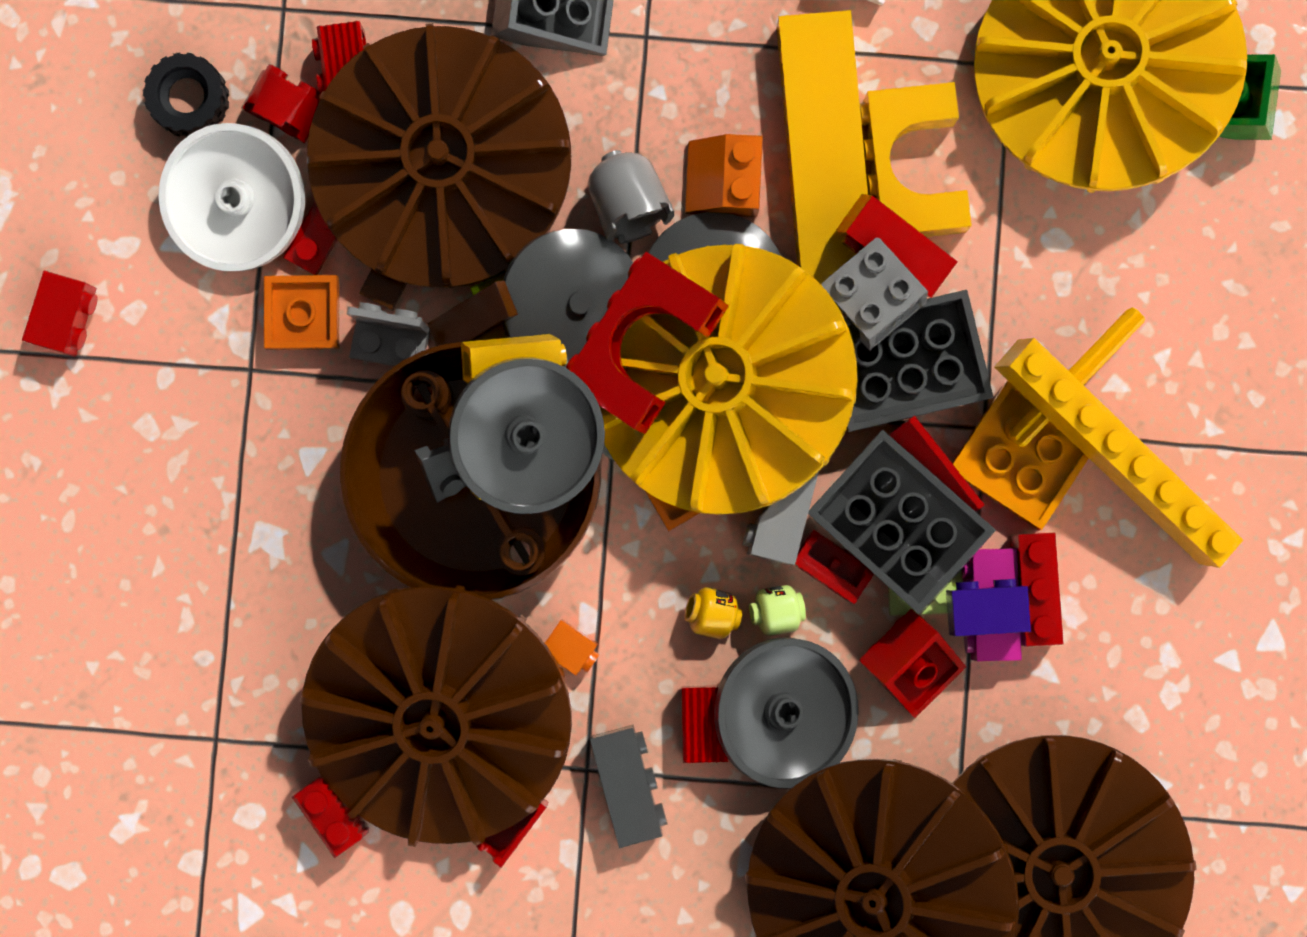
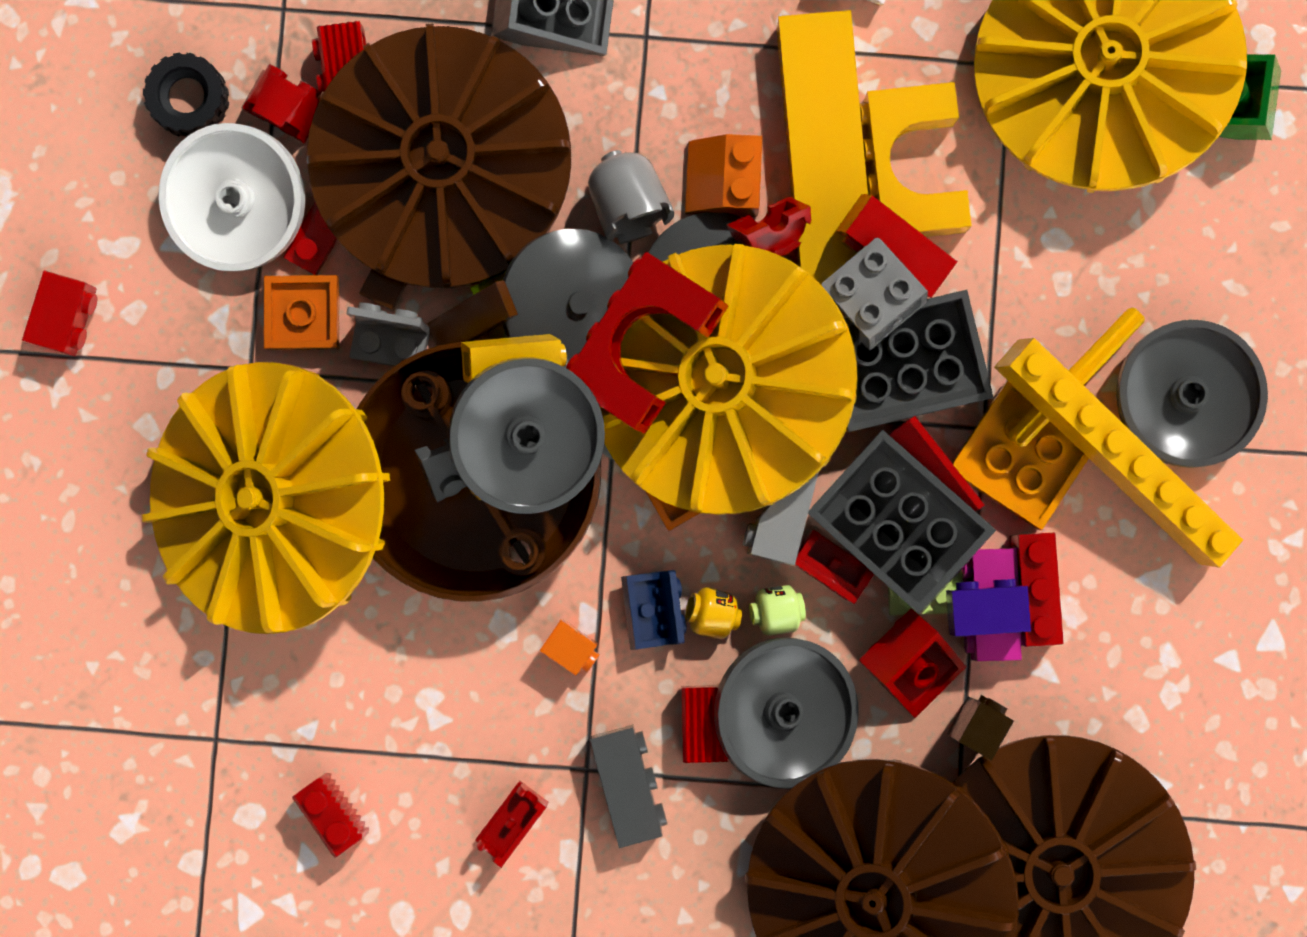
(266, 498): none -> yellow piece
(436, 715): reddish brown piece -> none
(653, 609): none -> dark blue bracket
(778, 229): none -> red cylinder
(981, 725): none -> dark brown brick
(1192, 393): none -> dark grey dish

